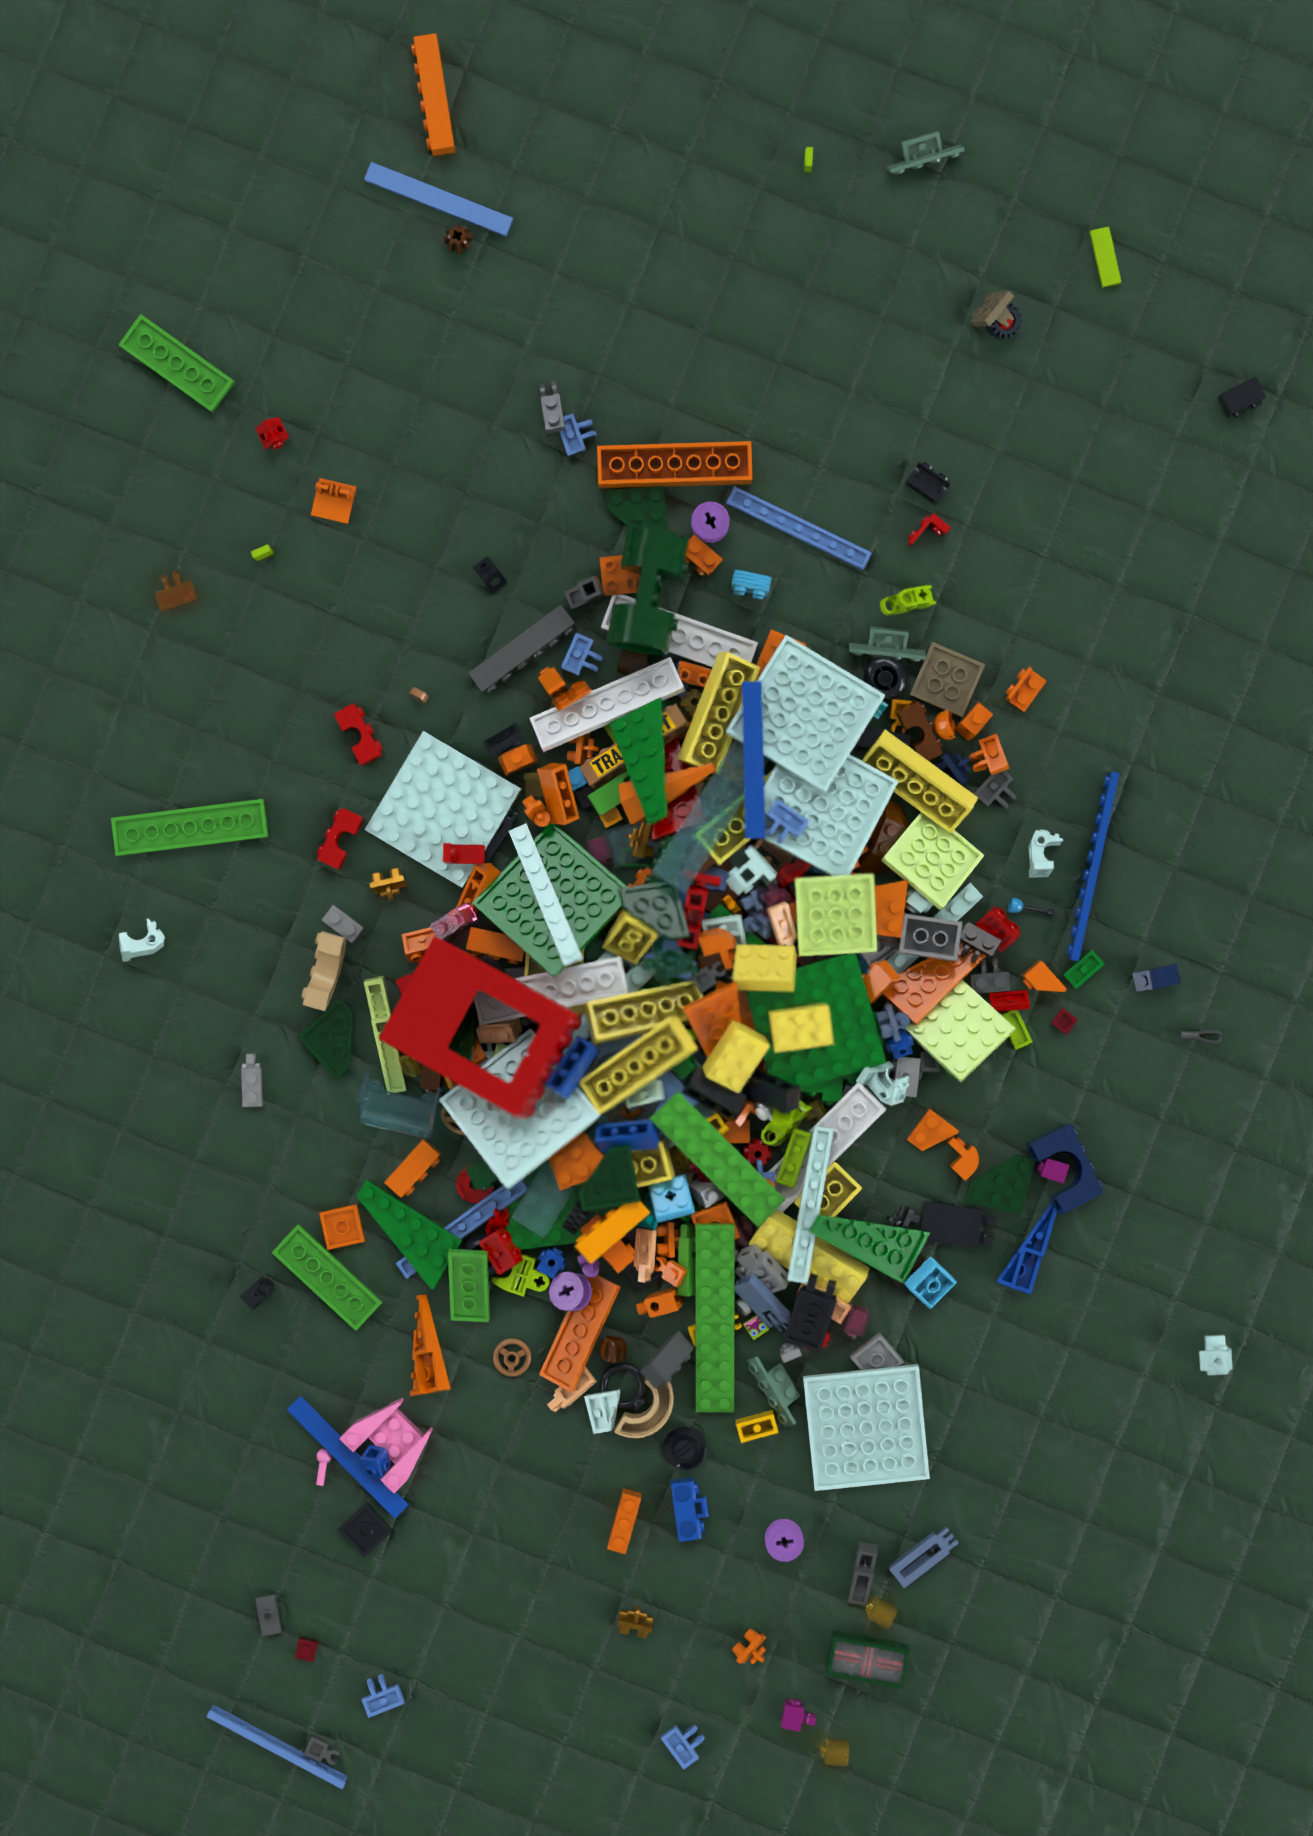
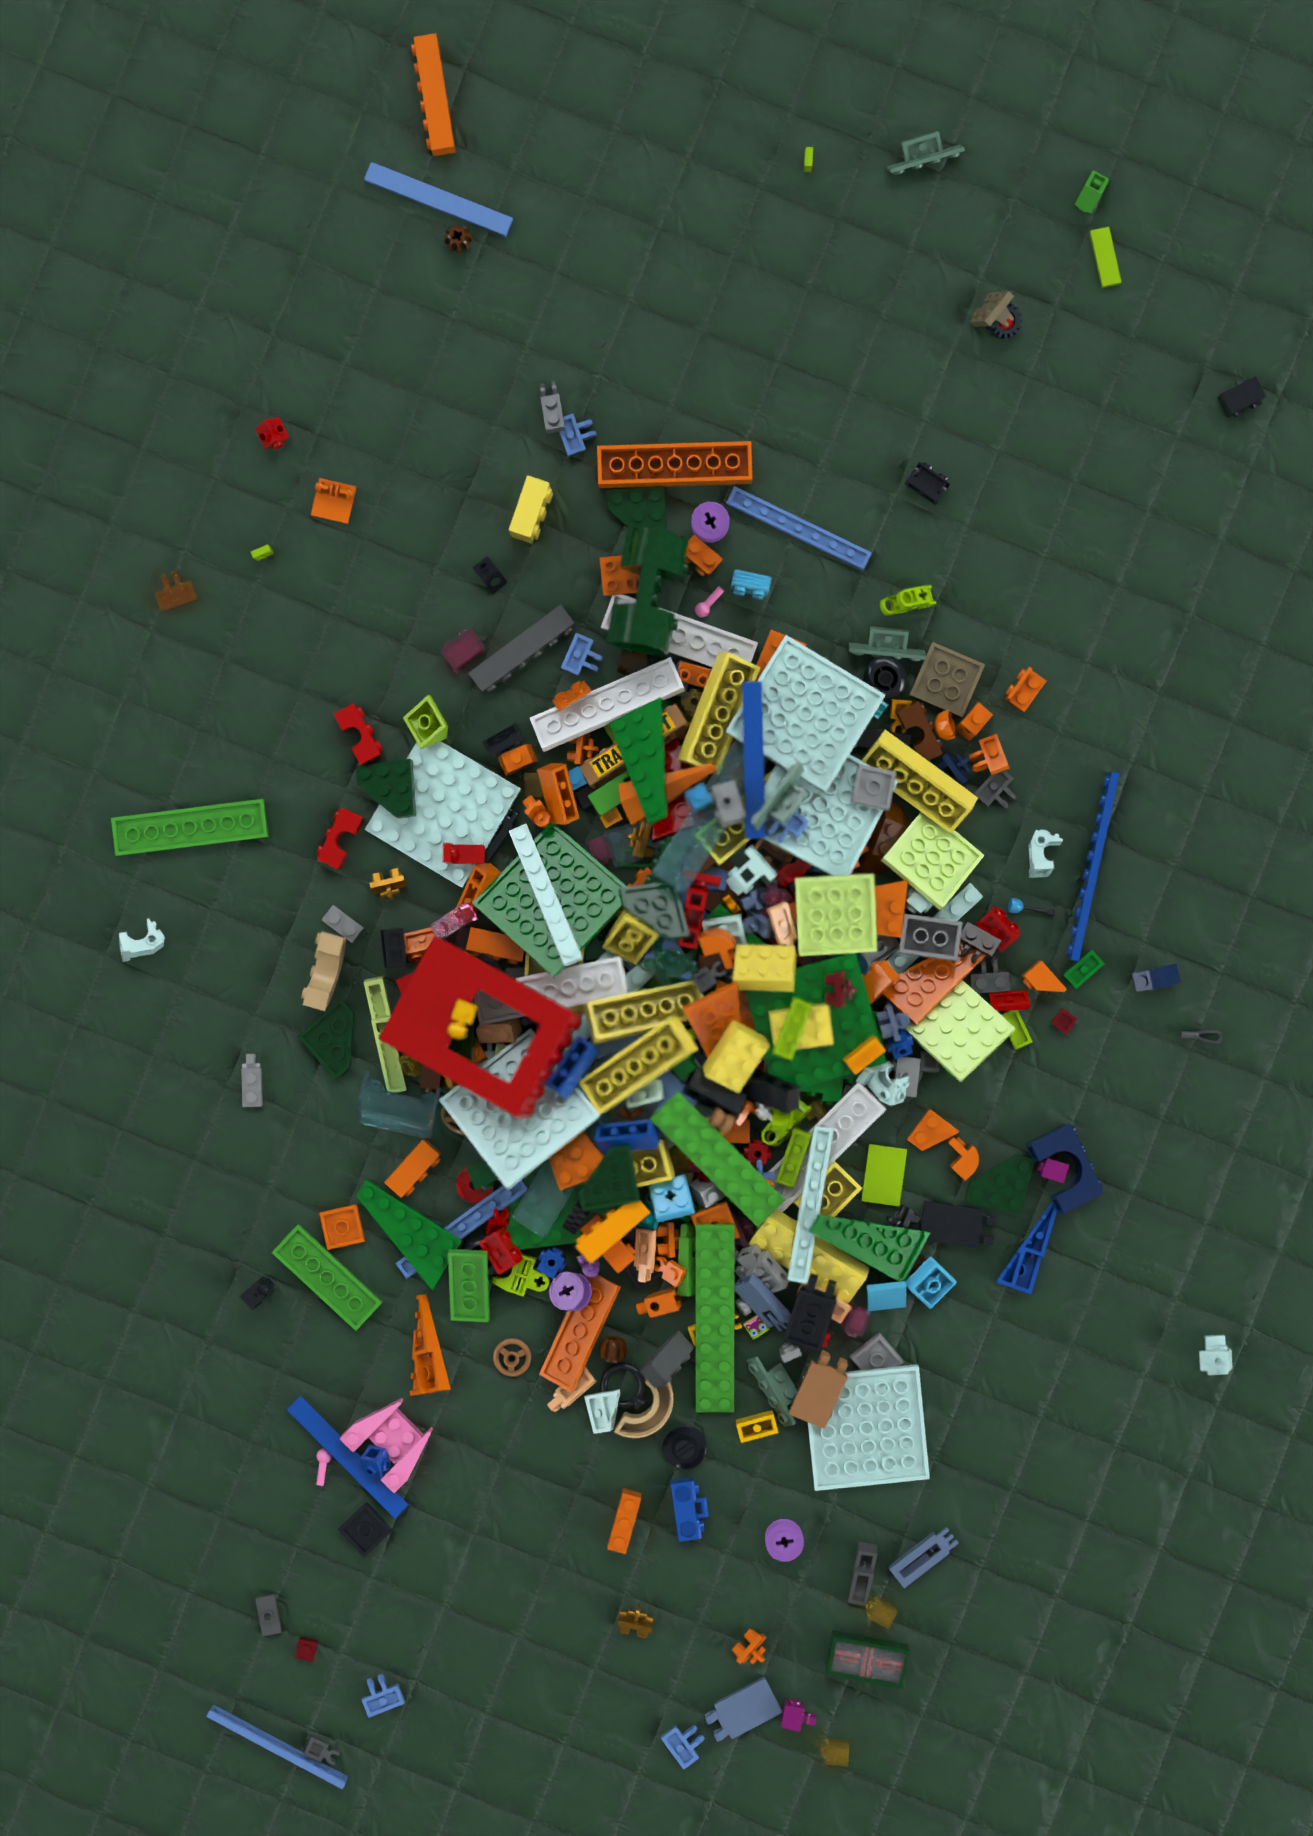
(176, 363): bright green plate -> none
(390, 786): none -> dark green plate
(393, 948): none -> black hinge
(418, 695): medium nougat tile -> none
(426, 723): none -> lime slope
(462, 649): none -> clear pink brick
(464, 1013): none -> yellow plate
(530, 510): none -> light yellow brick
(551, 681): orange slope -> none
(586, 592): dark grey brick -> none
(698, 798): none -> dark azure brick
(703, 608): none -> bright pink bar
(721, 1120): none -> medium nougat wheel
(727, 804): none -> light grey brick
(744, 1709): none -> sand blue tile
(783, 801): none -> sand green bracket
(792, 1028): none -> lime tile
(819, 1391): none -> medium nougat tile
(838, 980): none -> dark red hips
(864, 1054): none -> light orange panel
(873, 787): none -> light grey plate
(884, 1175): none -> lime tile
(886, 1296): none -> medium azure tile
(938, 527): red bracket -> none
(1091, 192): none -> bright green slope

